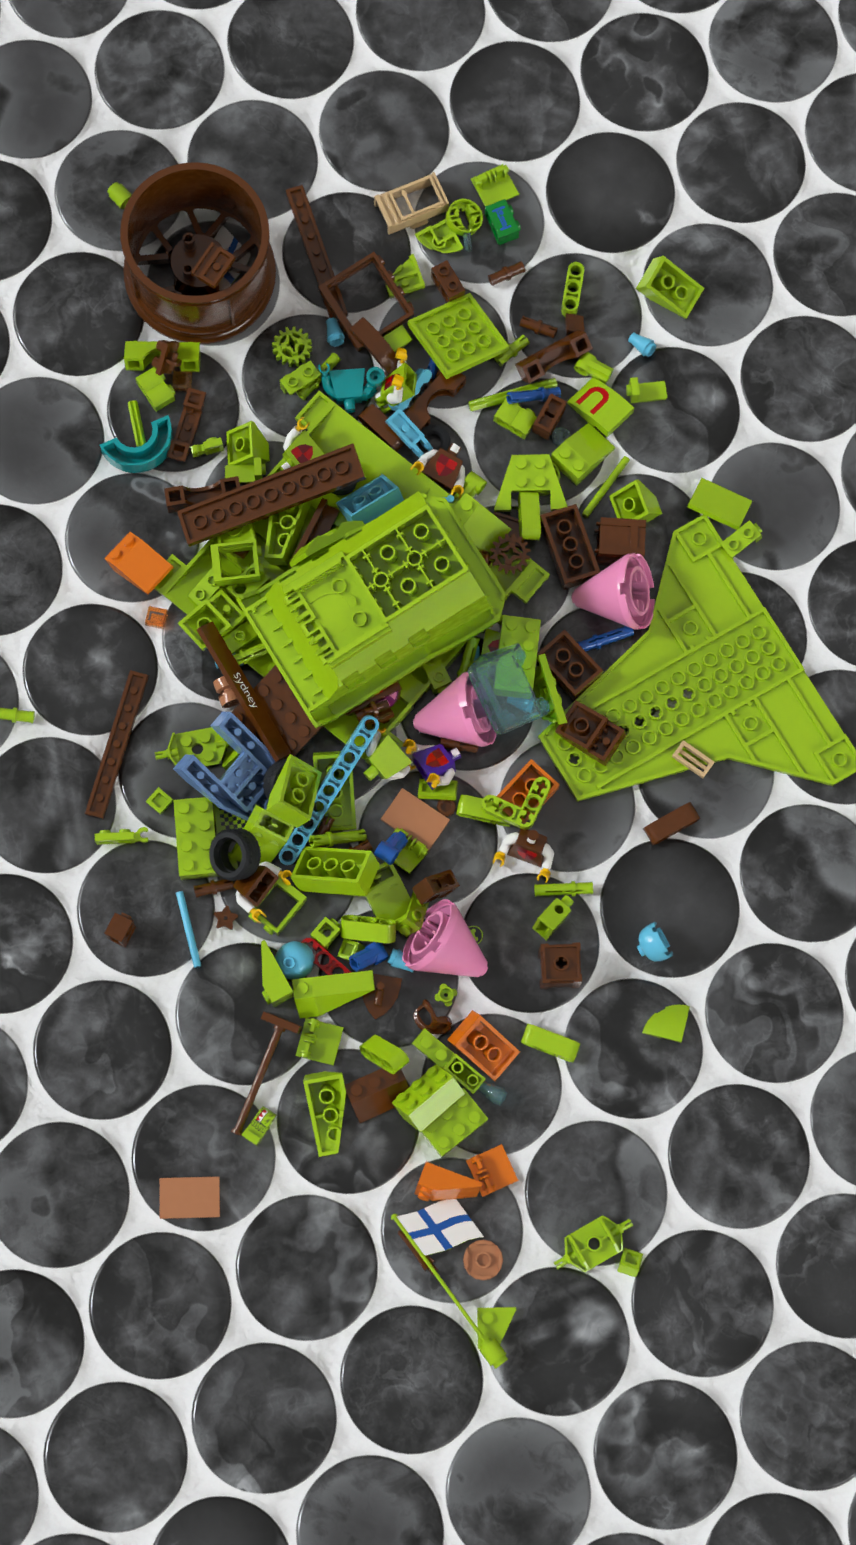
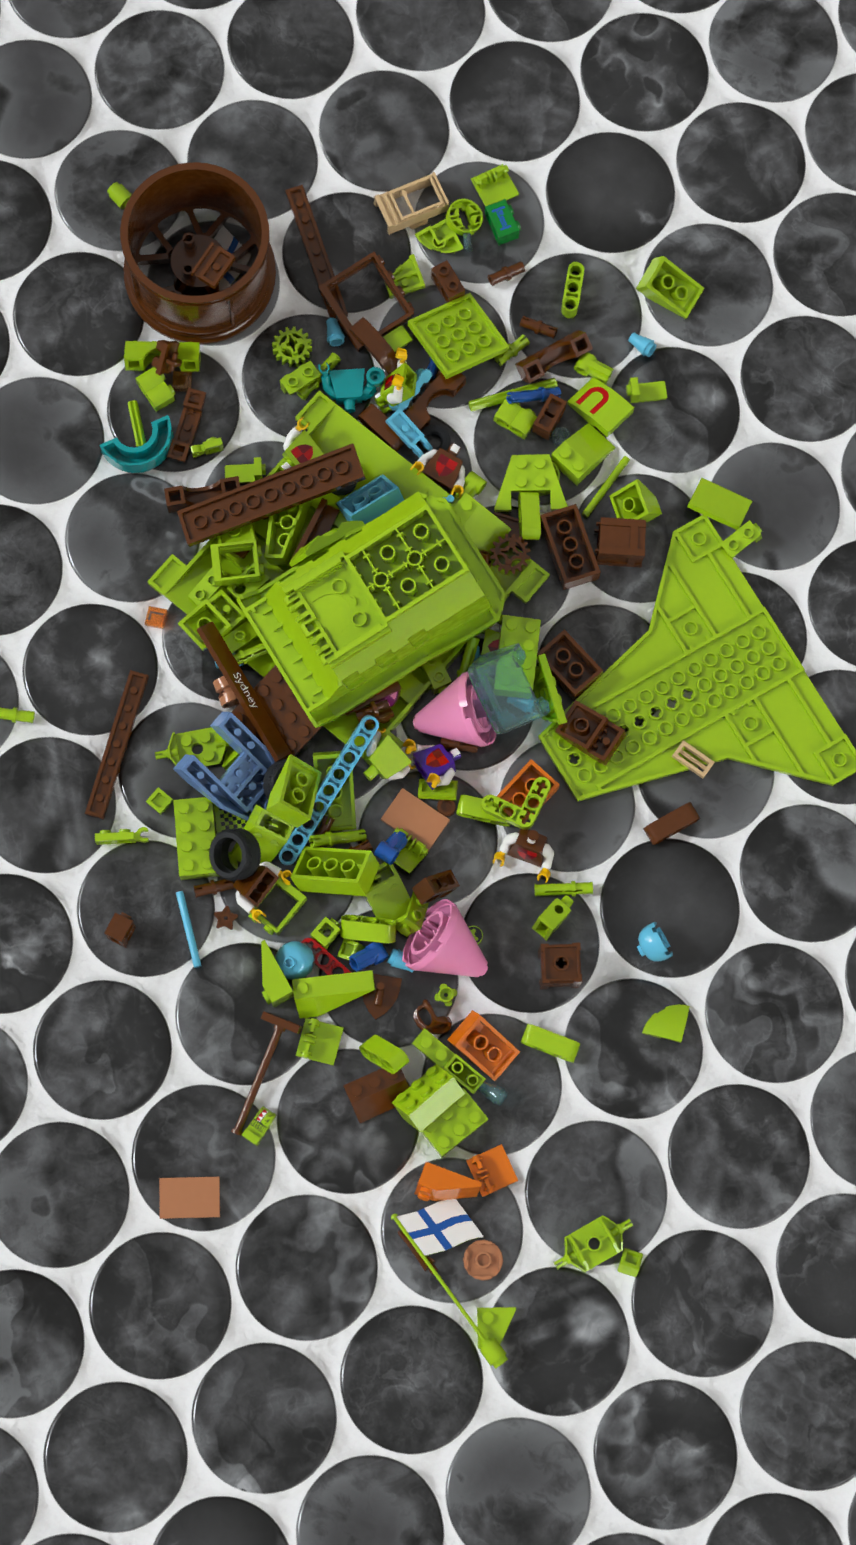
(138, 563): orange slope -> none
(245, 444): lime slope -> none
(326, 1105): lime wedge -> none
(574, 323): reddish brown slope -> none
(606, 638): blue pin -> none
(620, 592): bright pink cone -> none

